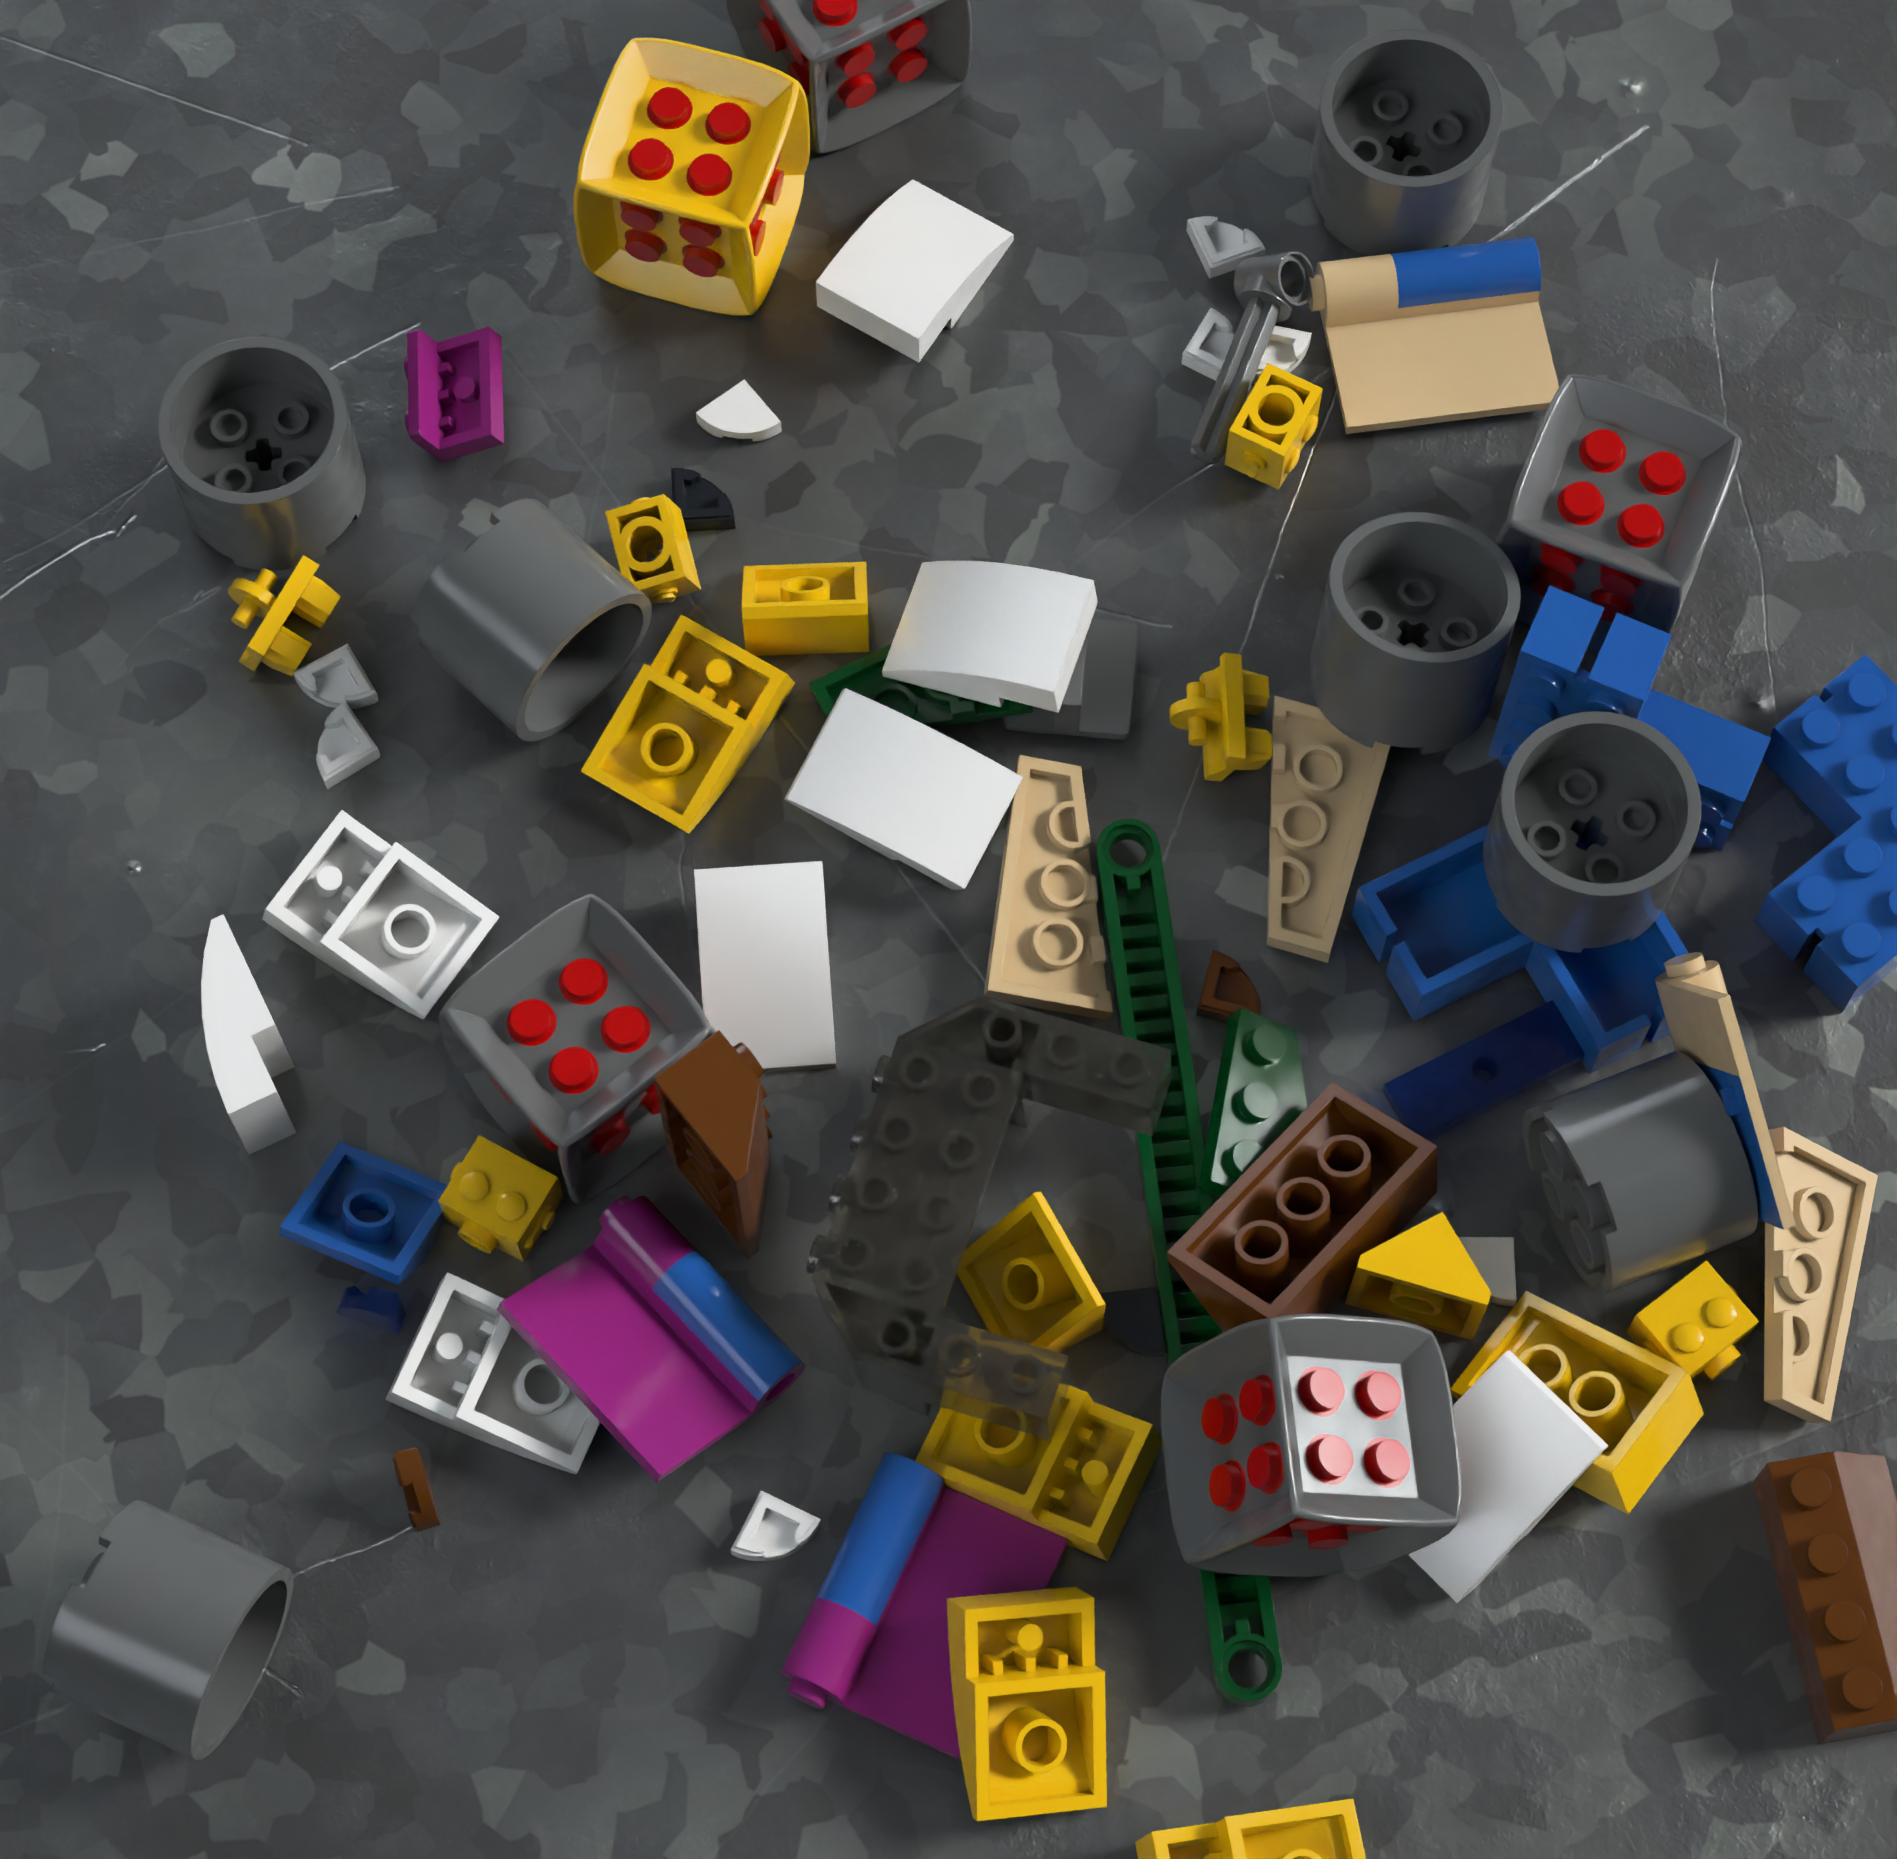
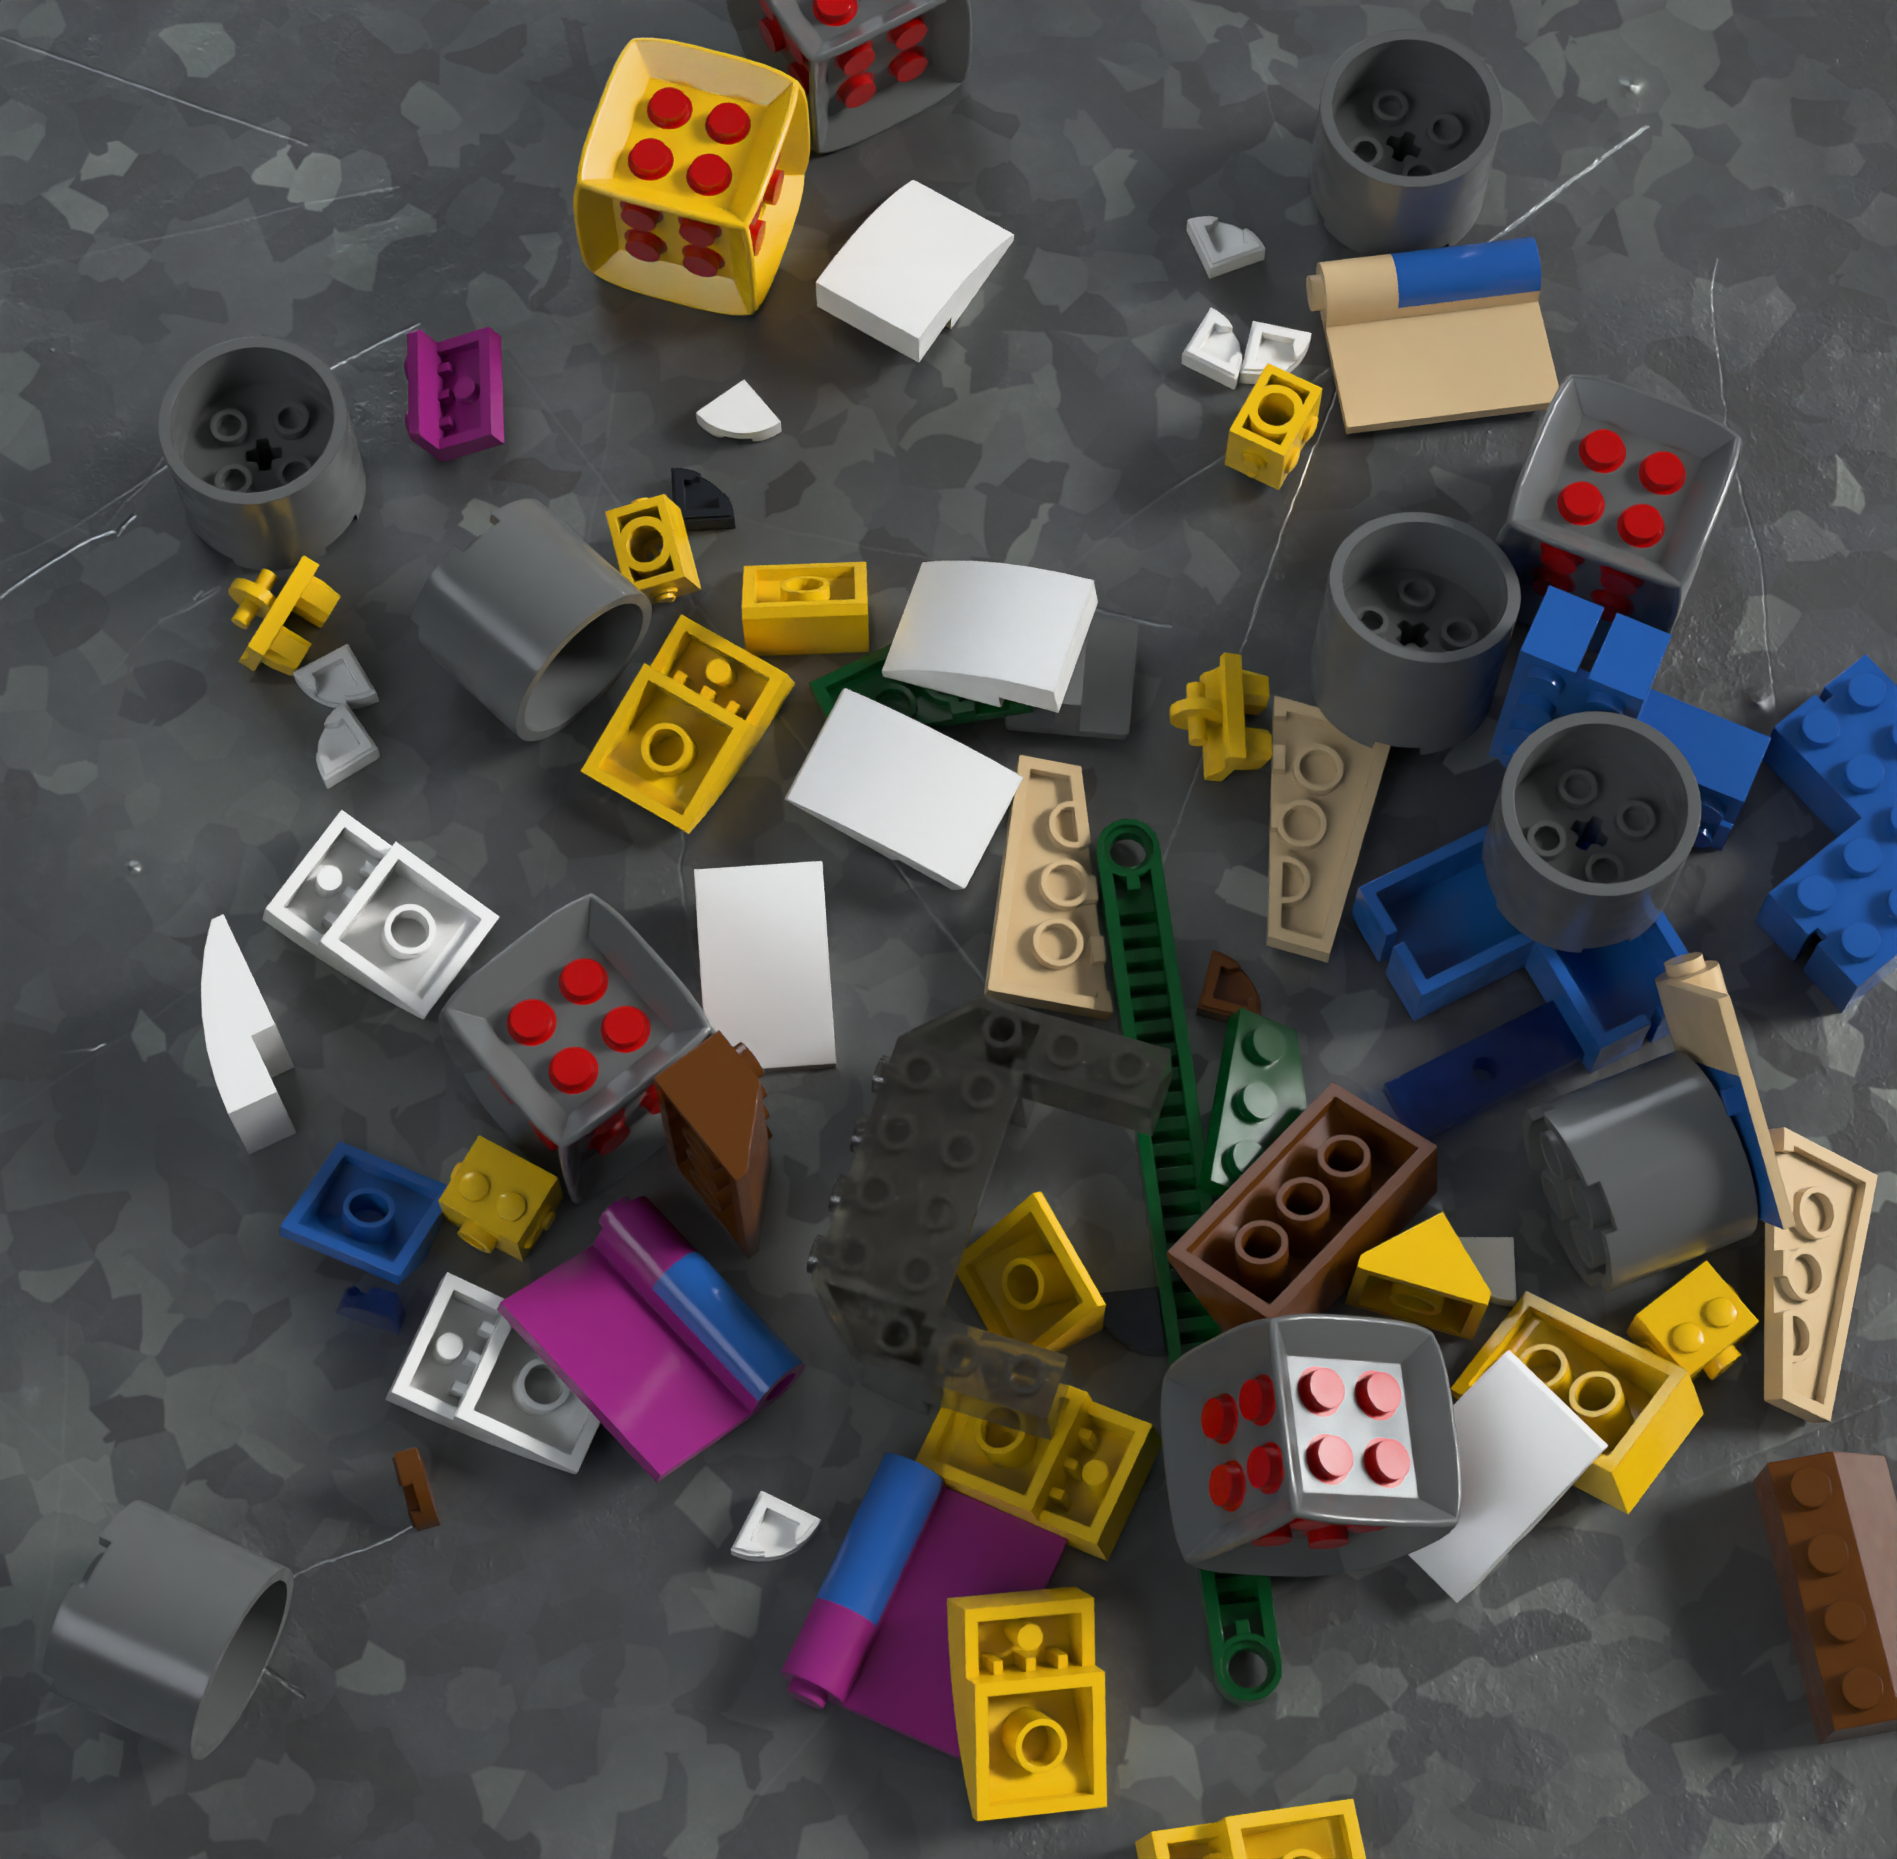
(1268, 292): dark grey axle -> none

